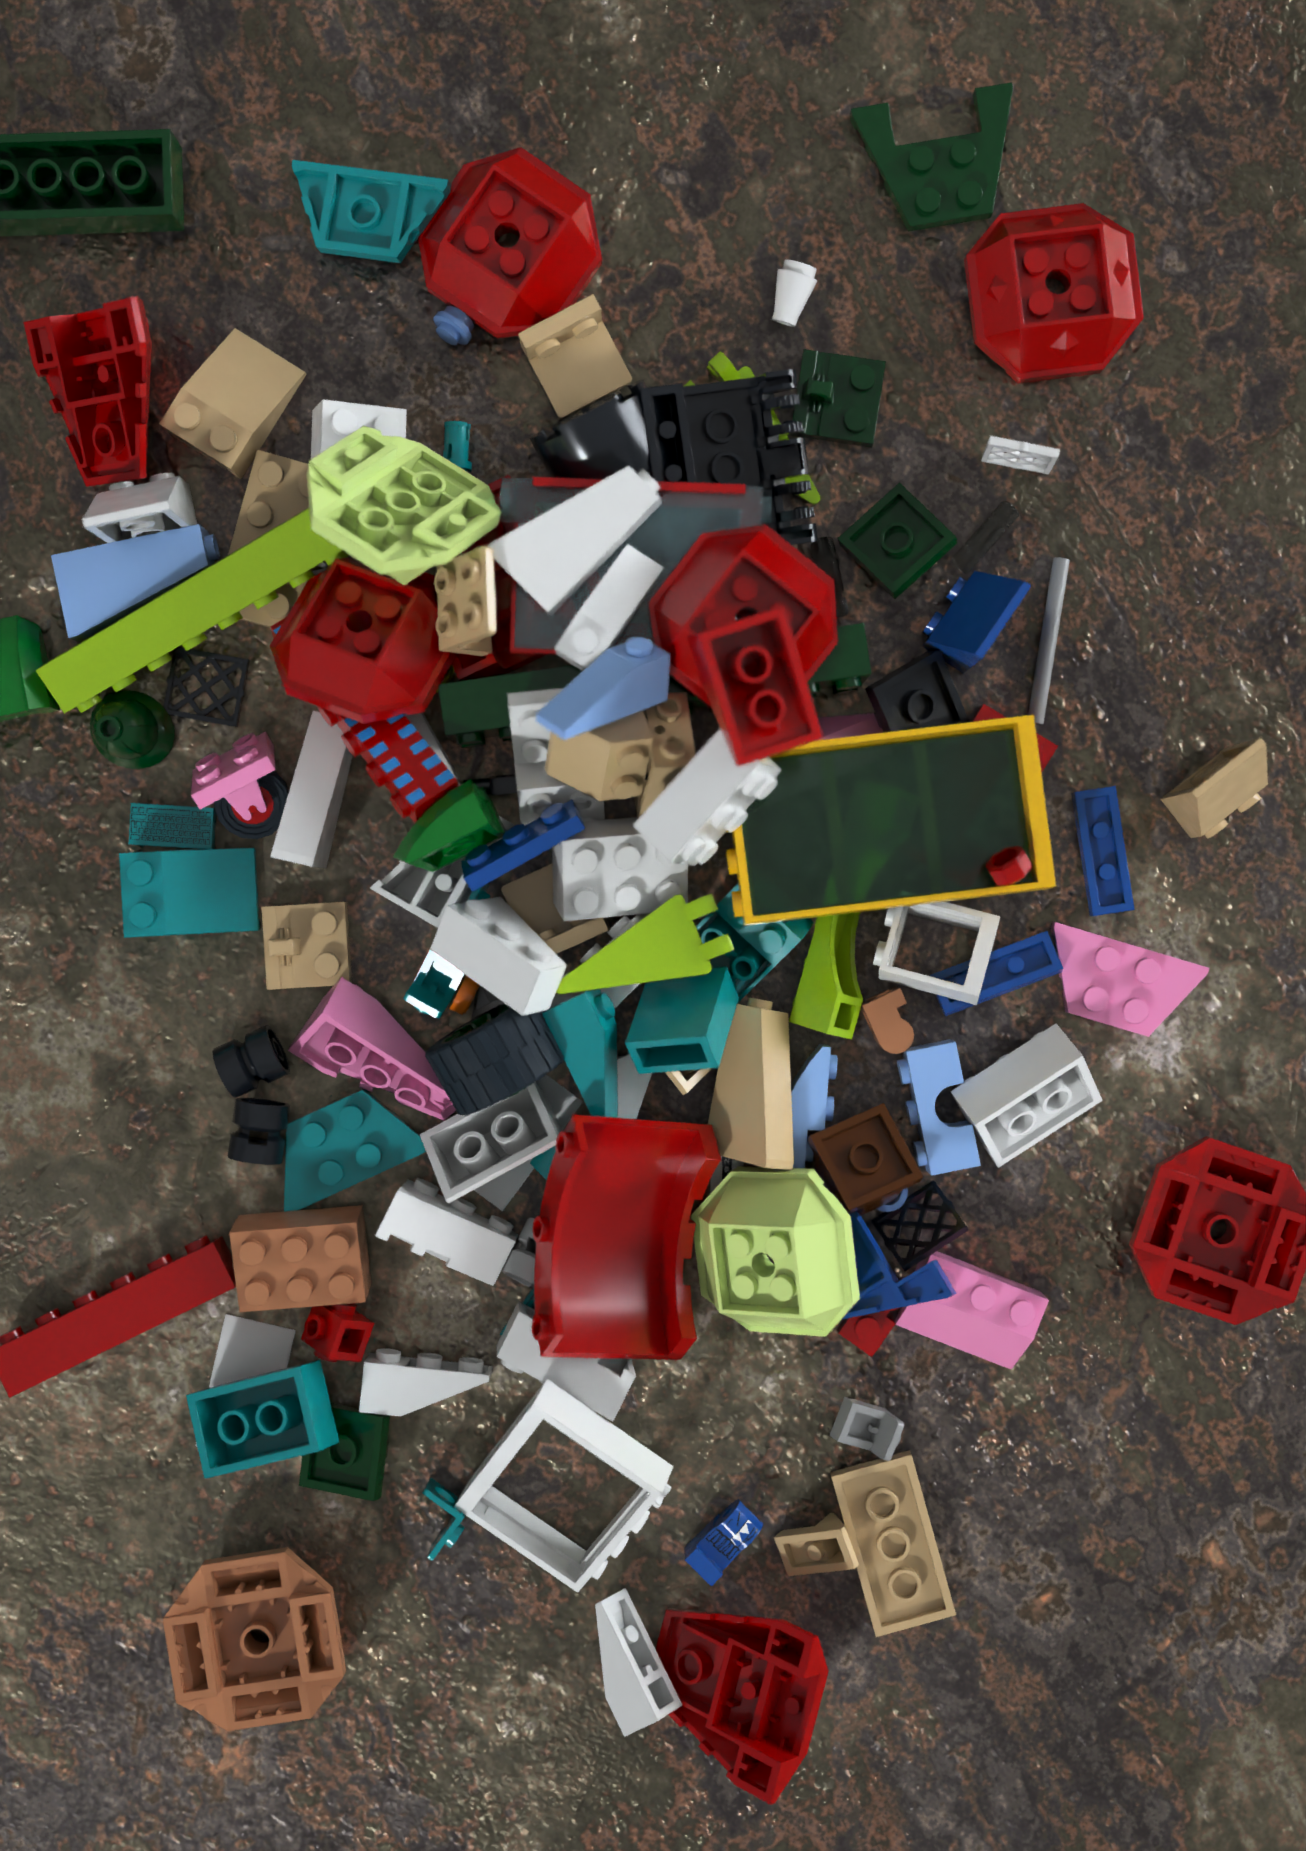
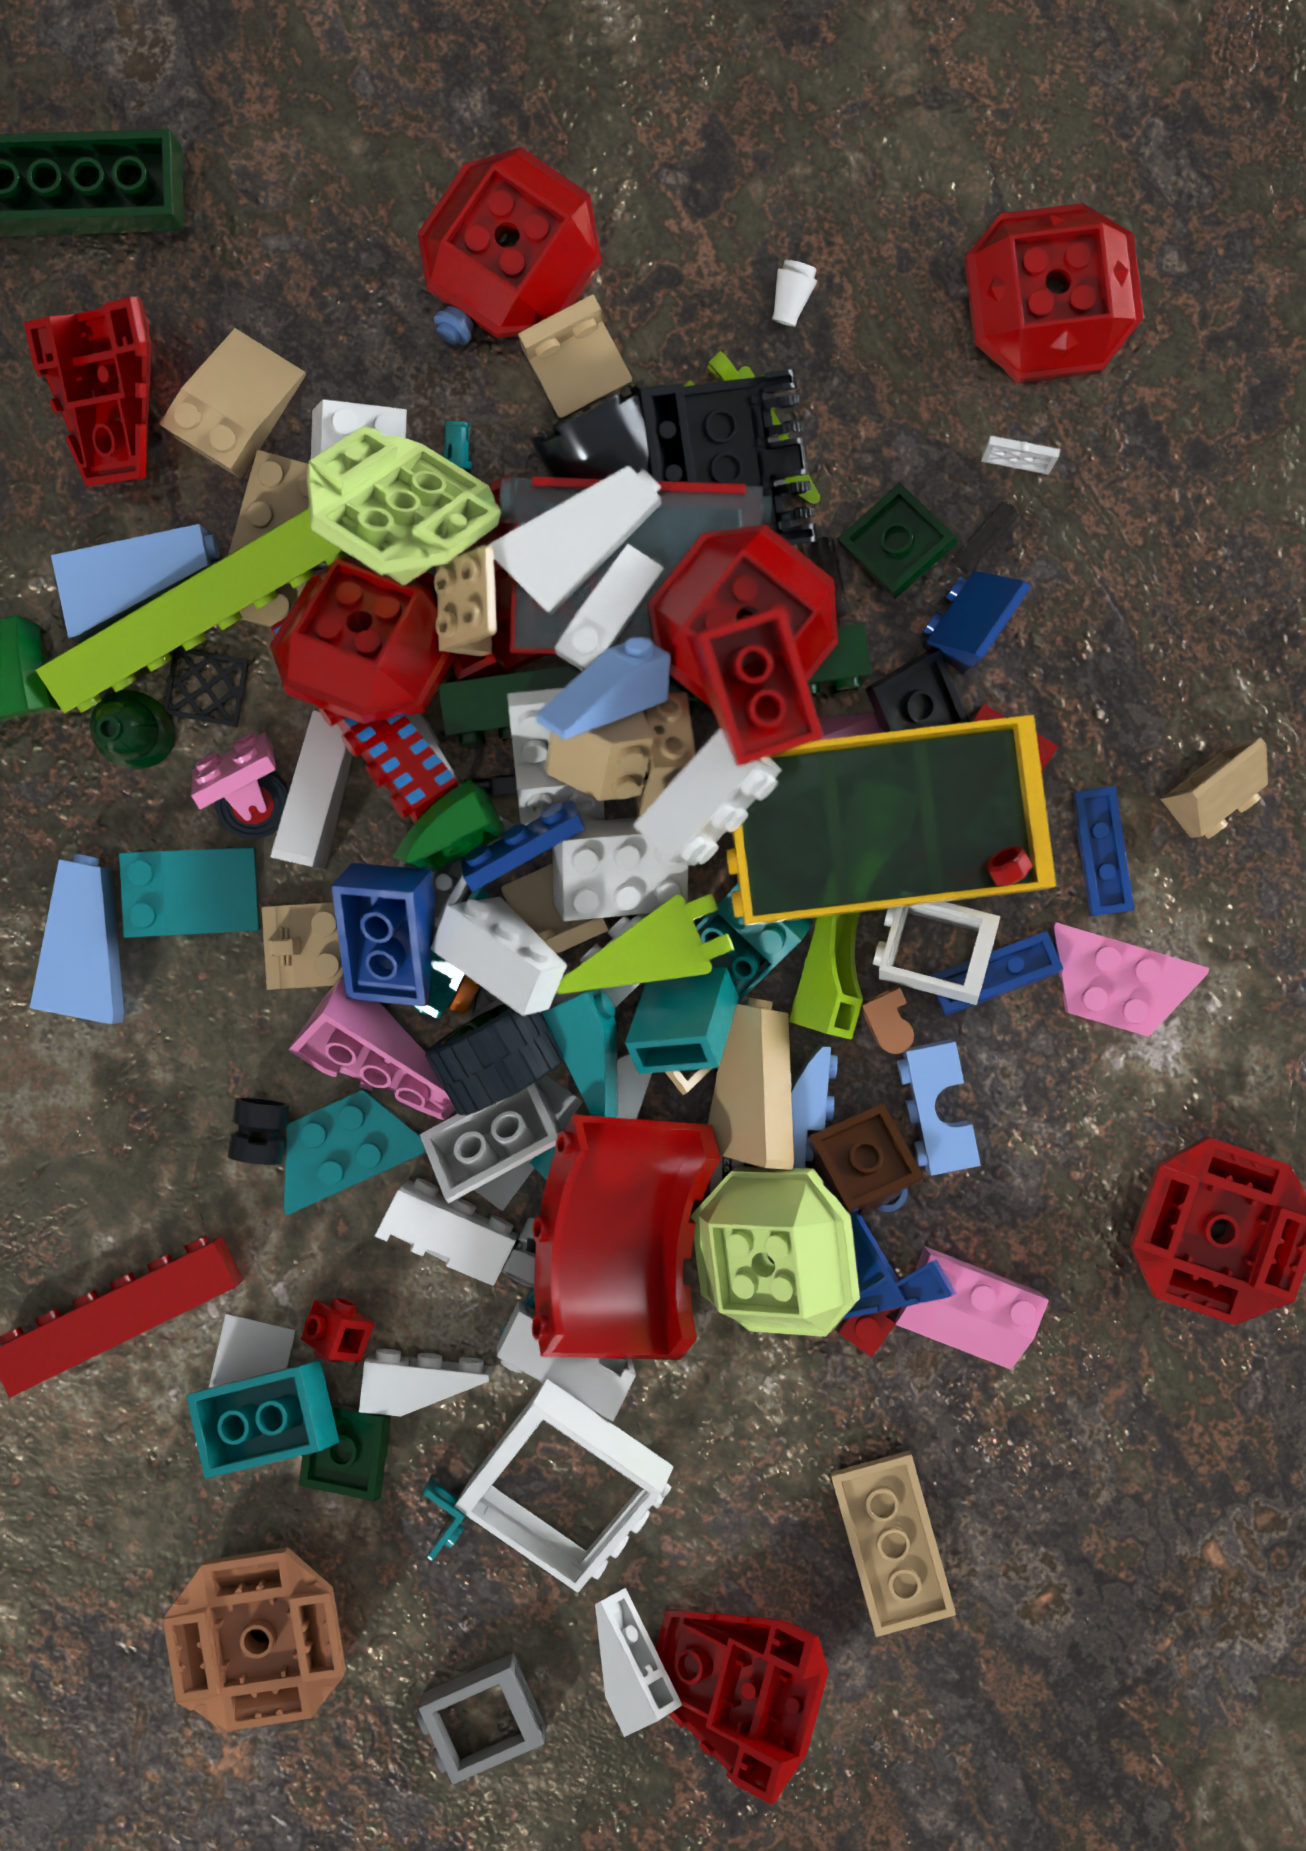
(79, 947): none -> light blue slope
(141, 509): white slope -> none
(172, 826): teal tile -> none
(248, 1062): black wheel -> none
(300, 1258): nougat brick -> none
(367, 209): teal wing -> none
(385, 932): none -> blue slope
(519, 1698): none -> light grey window
(722, 1541): blue leg -> none
(816, 1548): tan slope -> none
(839, 397): dark green hinge -> none
(867, 1428): light grey bracket -> none
(936, 1242): black window -> none
(944, 177): dark green wing -> none
(1027, 1094): white slope -> none
(1048, 639): light grey bar -> none

